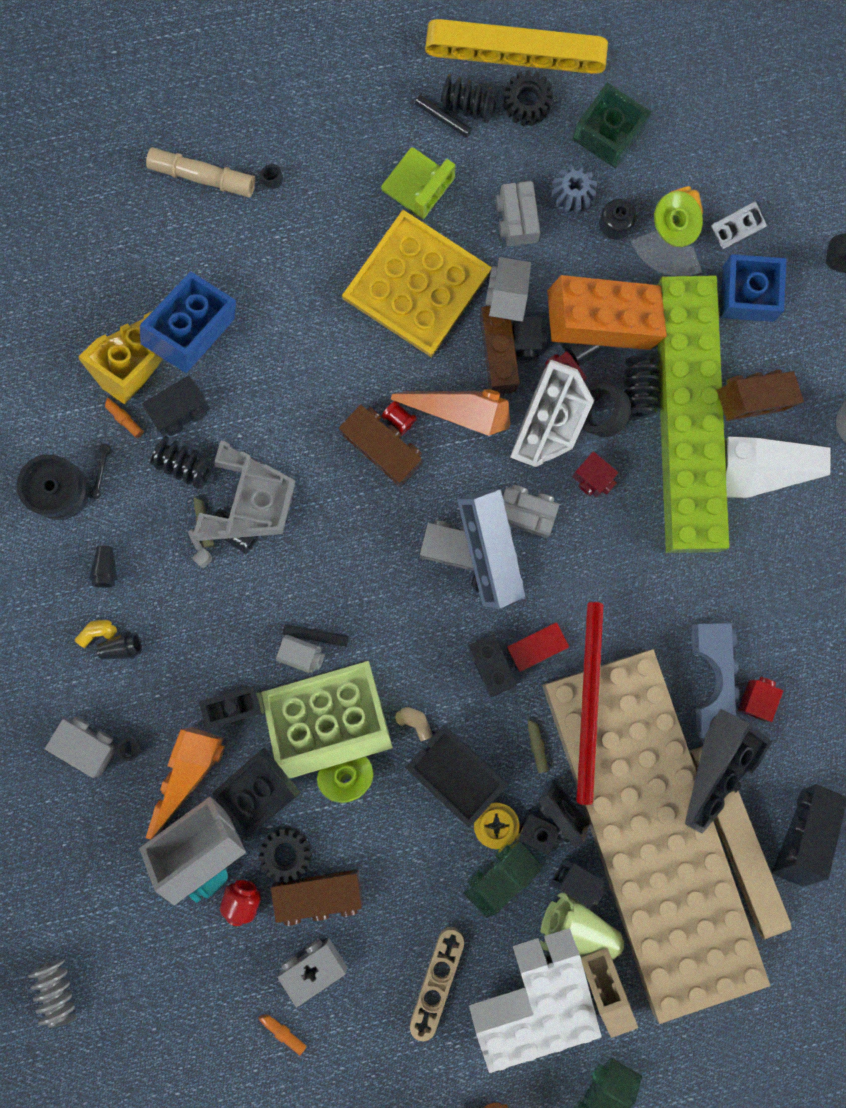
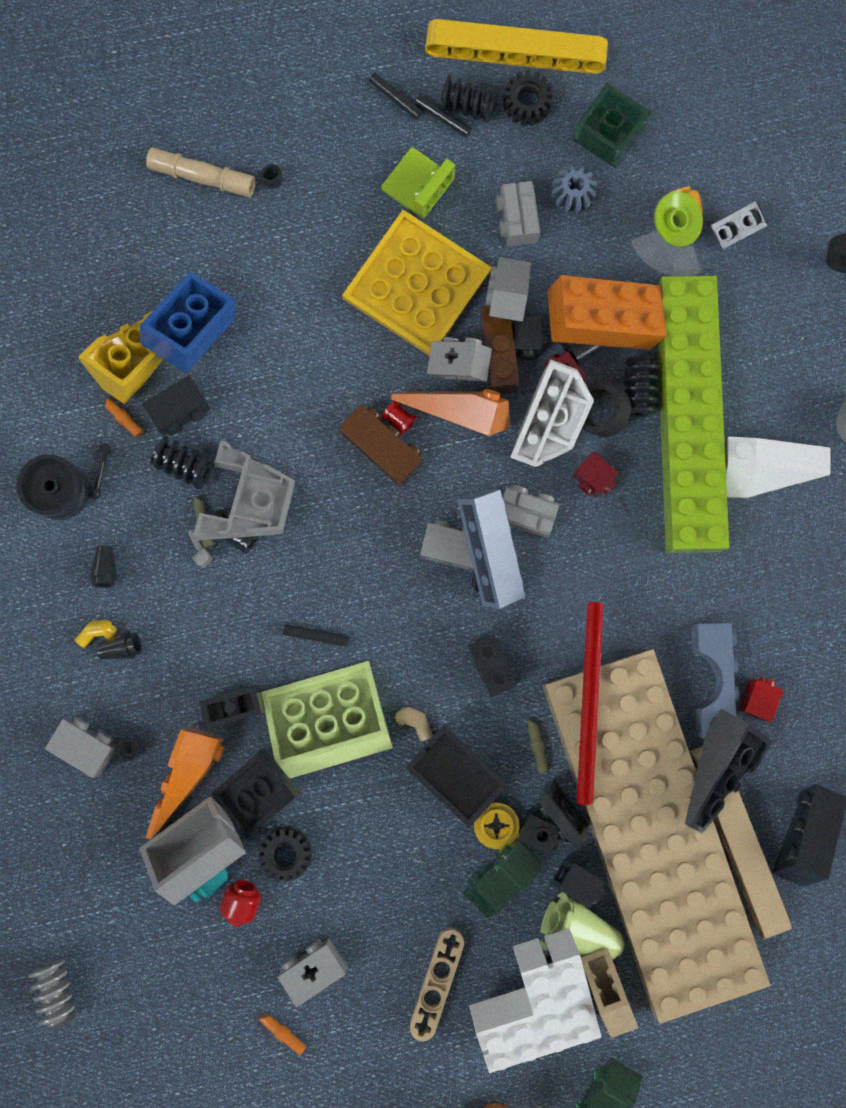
(300, 654): light grey brick -> none
(317, 897): reddish brown brick -> none
(331, 780): lime dish -> none
(395, 96): none -> black piece
(459, 360): none -> light grey brick
(538, 647): red tile -> none
(617, 219): black head -> none
(753, 288): blue brick -> none
(759, 394): reddish brown brick -> none

